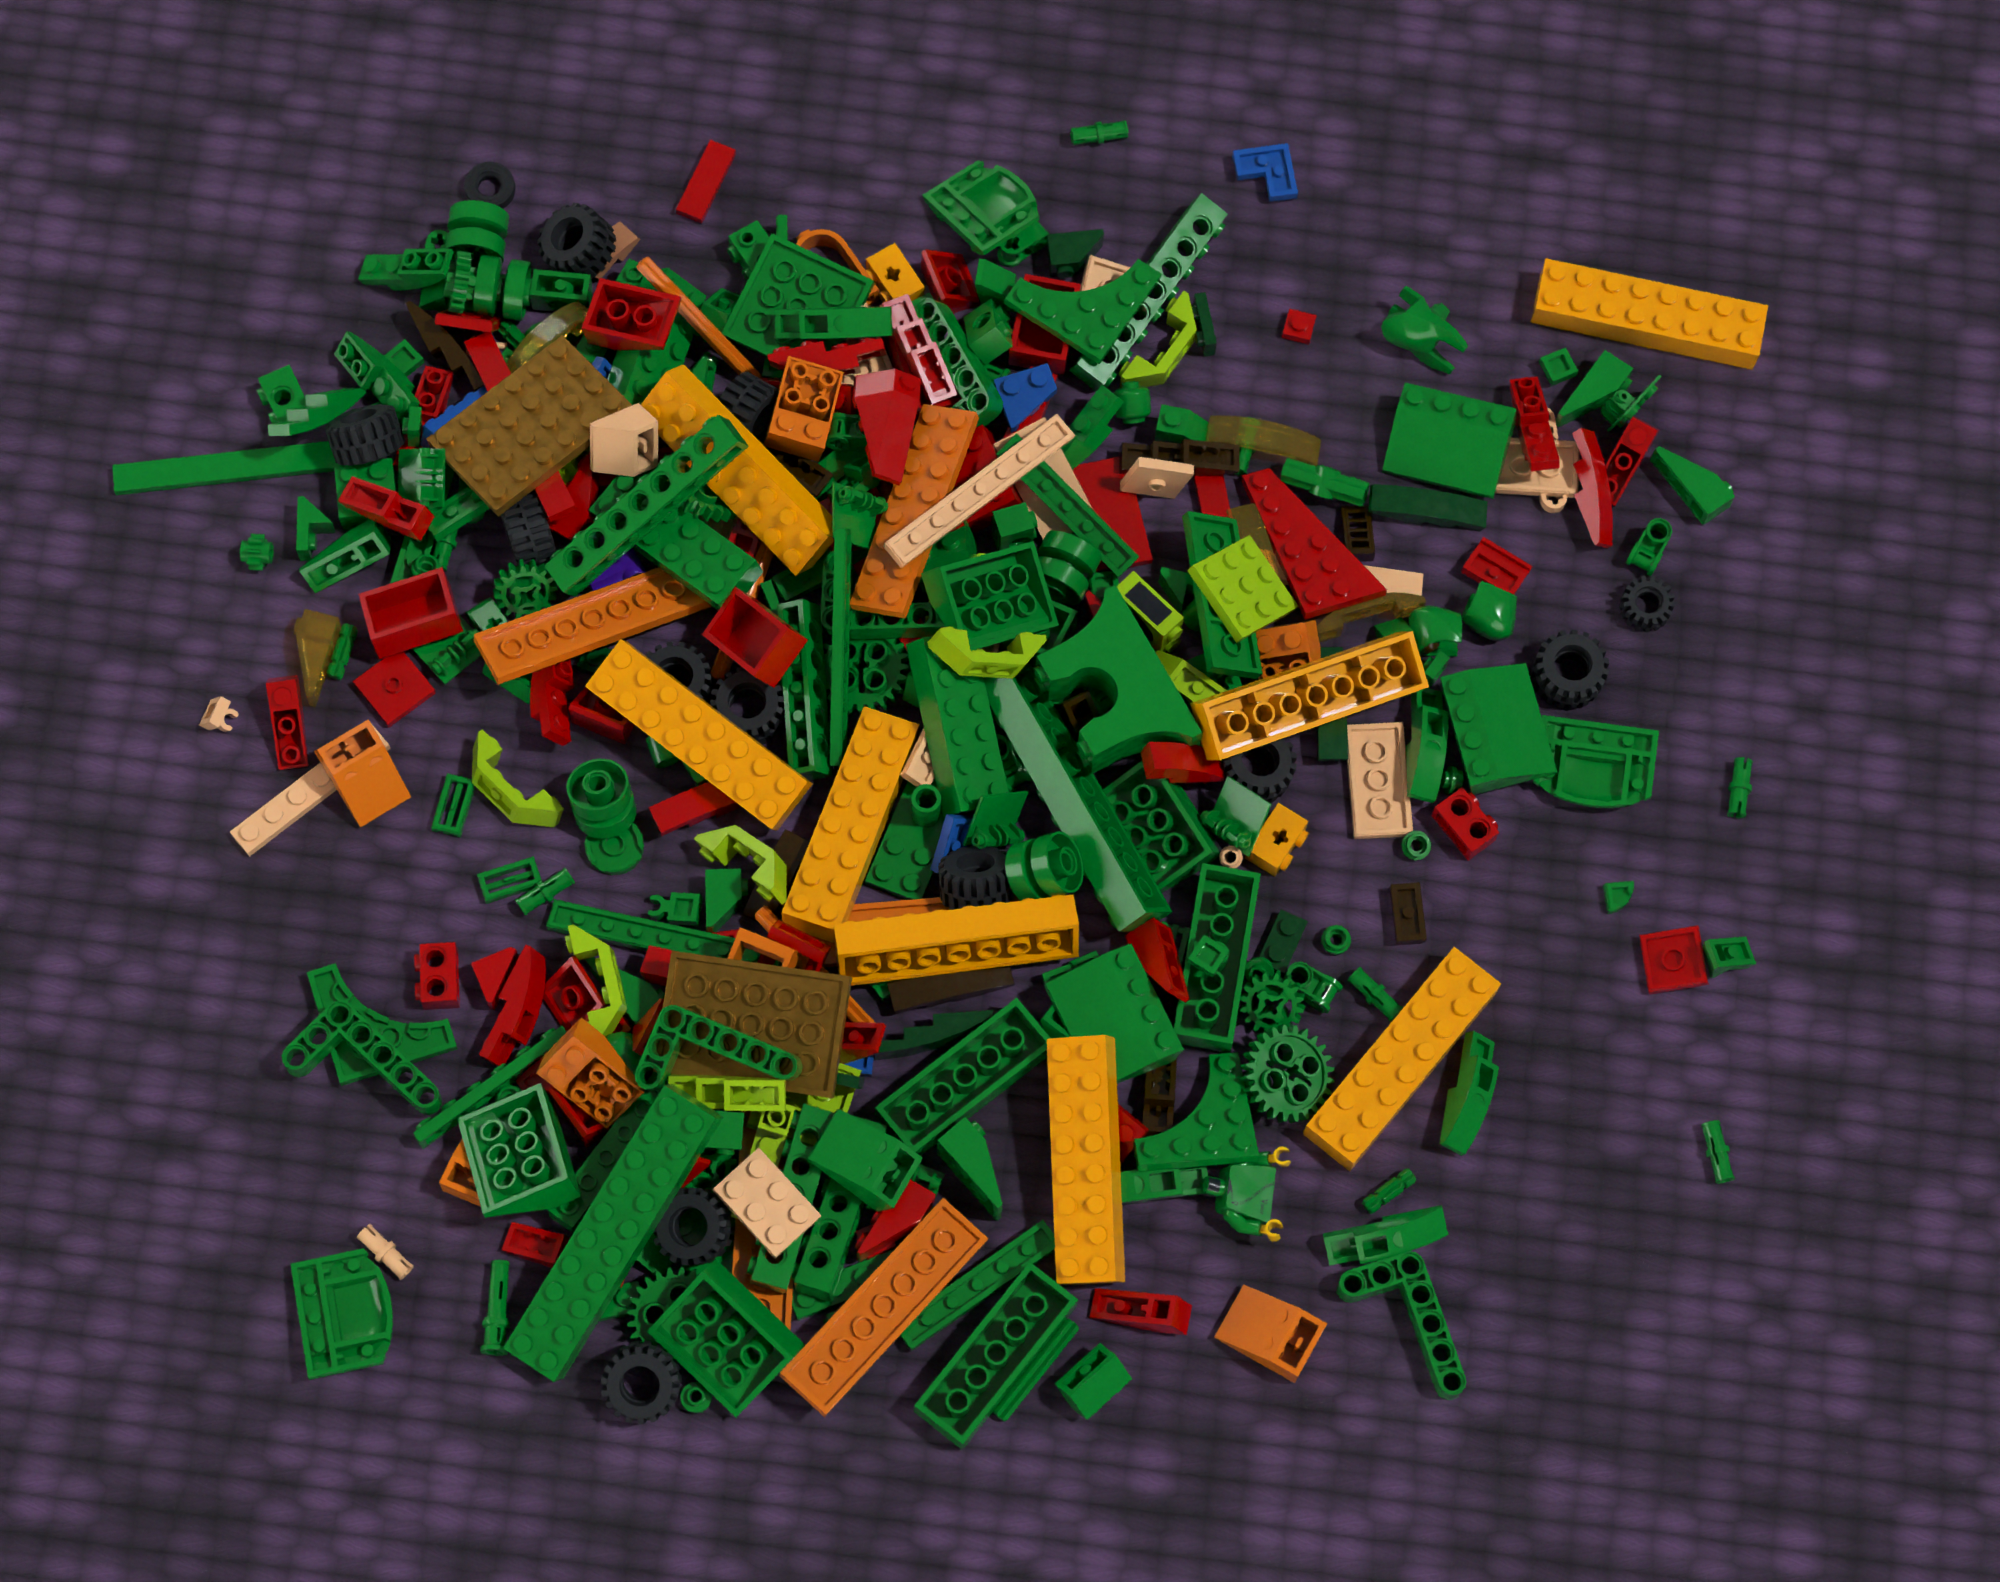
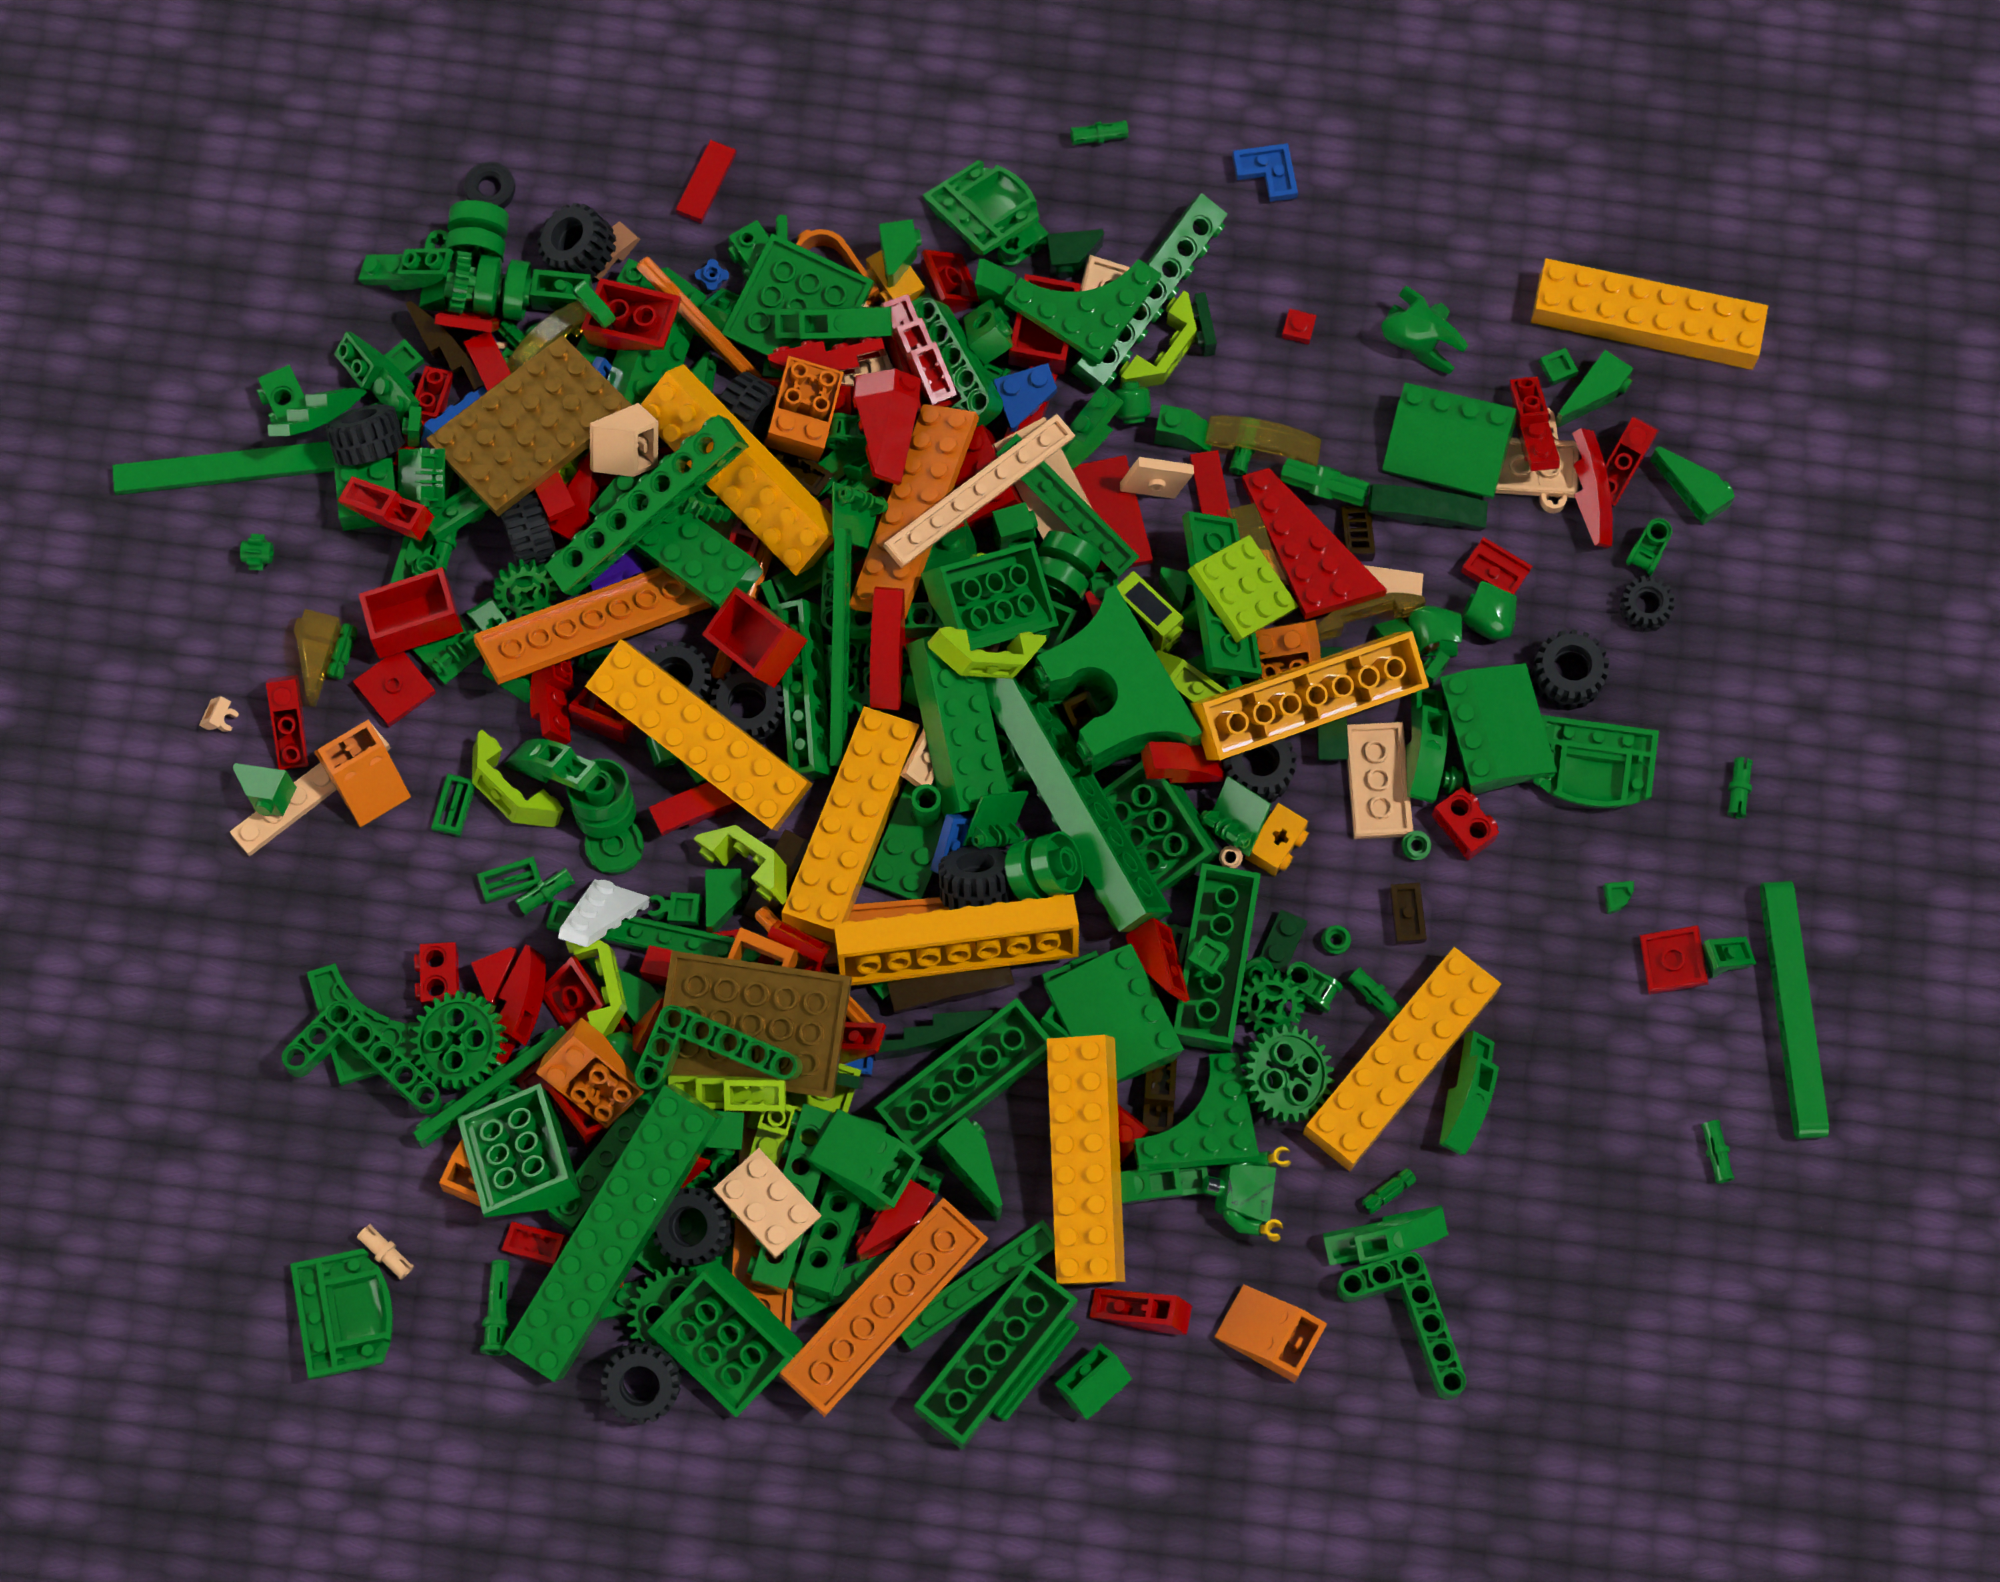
(266, 788): none -> green slope
(309, 523): green slope -> none
(347, 555): green slope -> none
(442, 1021): none -> green gear
(554, 761): none -> green slope
(593, 304): none -> green beam
(600, 909): none -> white wing
(695, 1407): green plate -> none
(715, 282): none -> blue plate
(887, 647): none -> red slope
(898, 248): none -> green slope
(1206, 456): dark brown slope -> none
(1623, 405): green hinge -> none
(1794, 1010): none -> green beam

